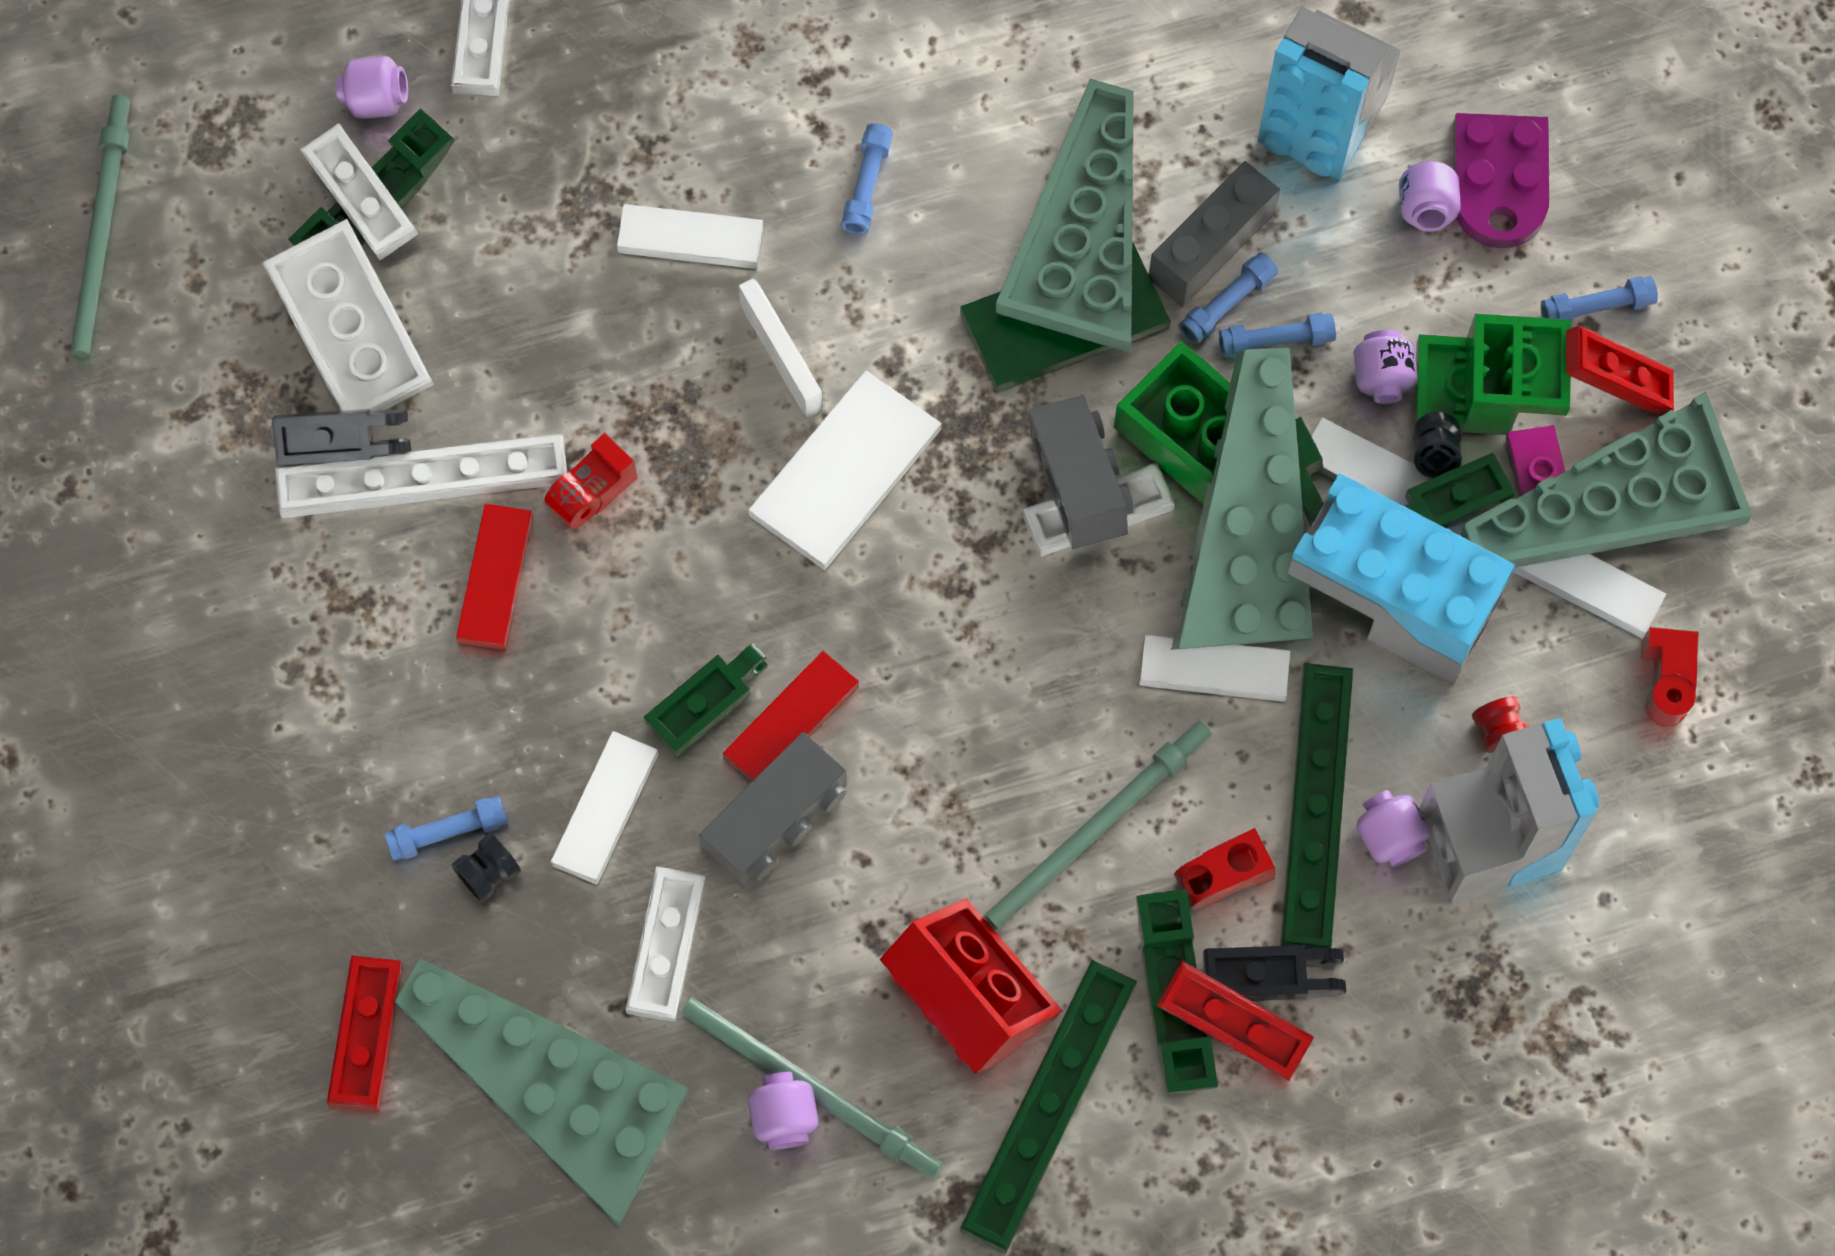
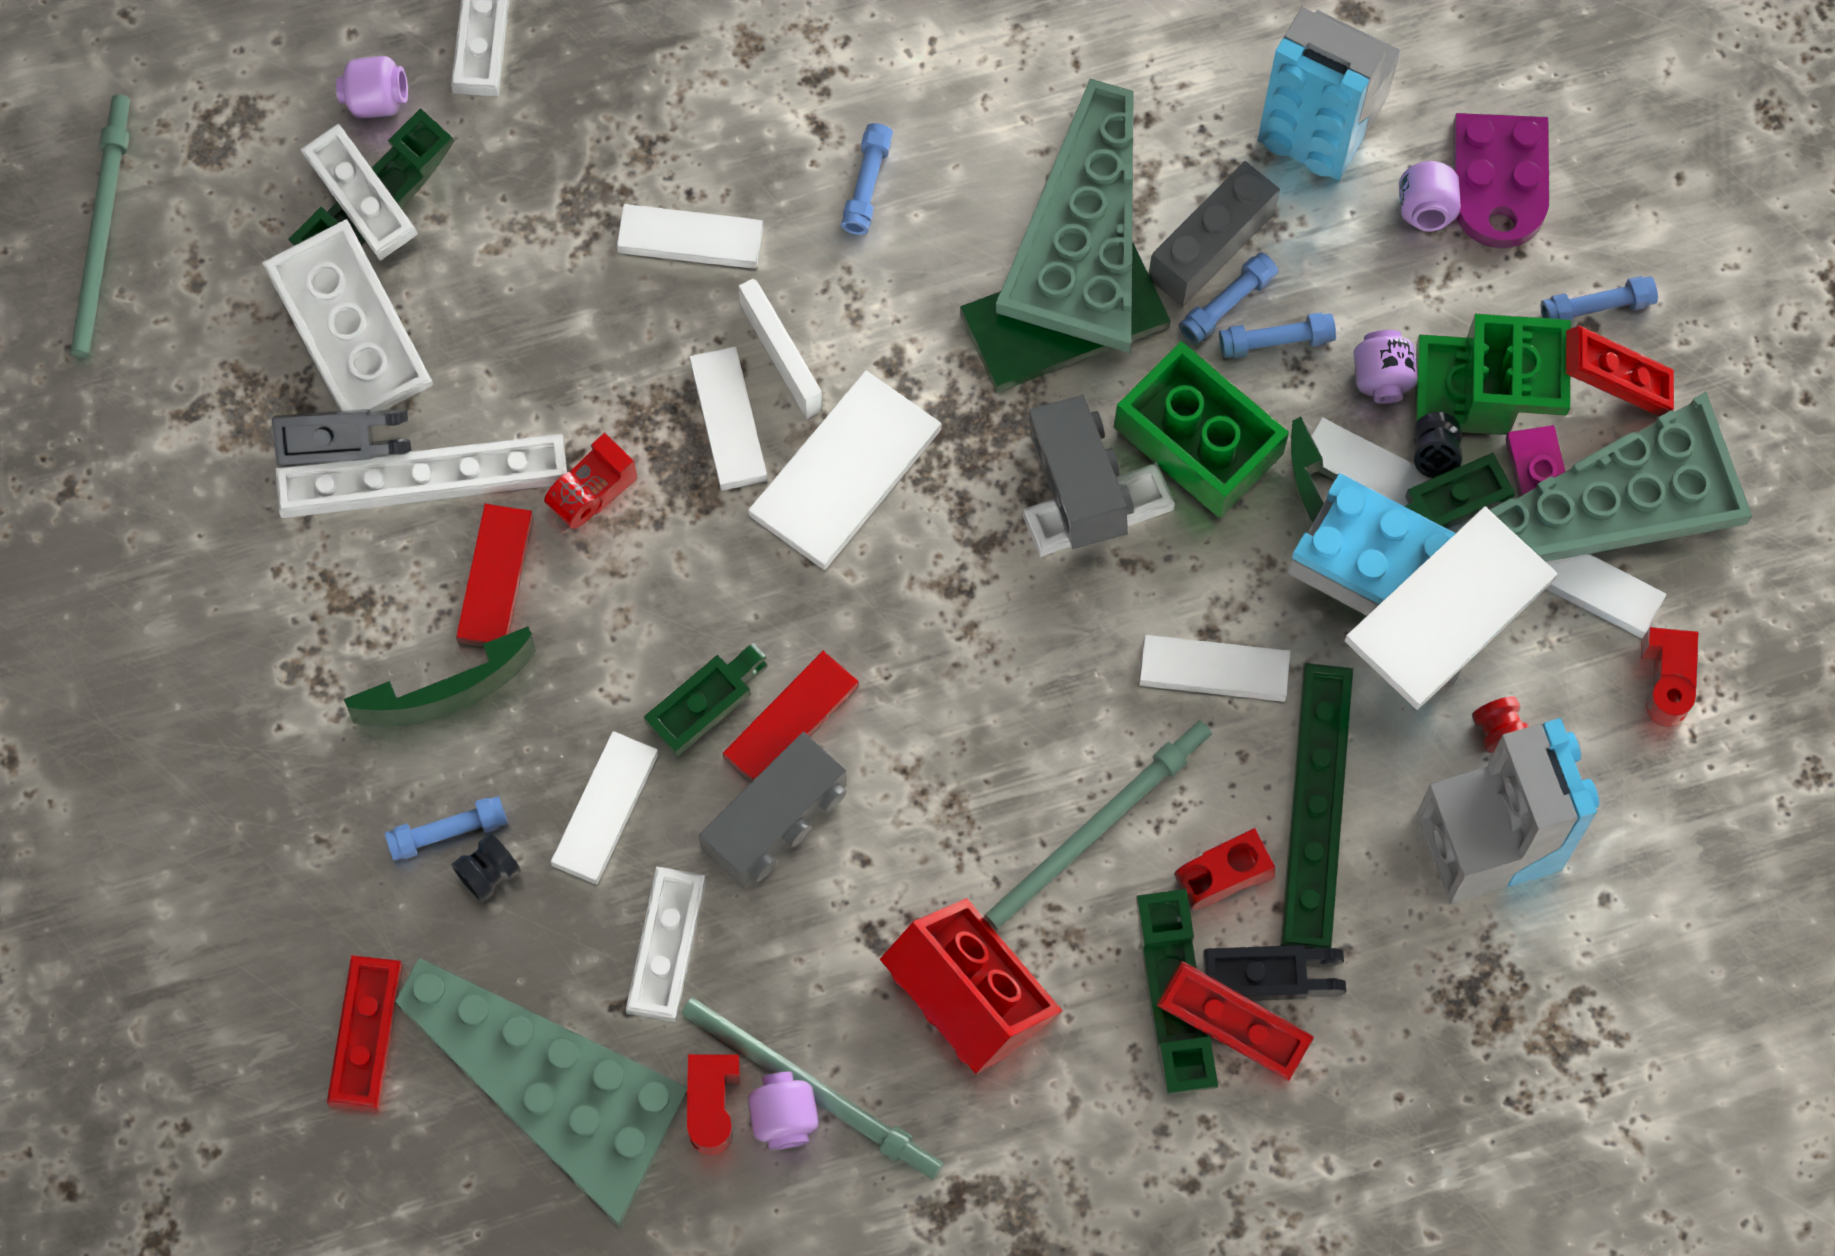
(382, 708): none -> dark green slope
(707, 1117): none -> red leg
(728, 418): none -> white tile
(1048, 1107): dark green tile -> none
(1250, 518): sand green wing -> none
(1393, 828): lavender head -> none
(1451, 608): none -> white tile

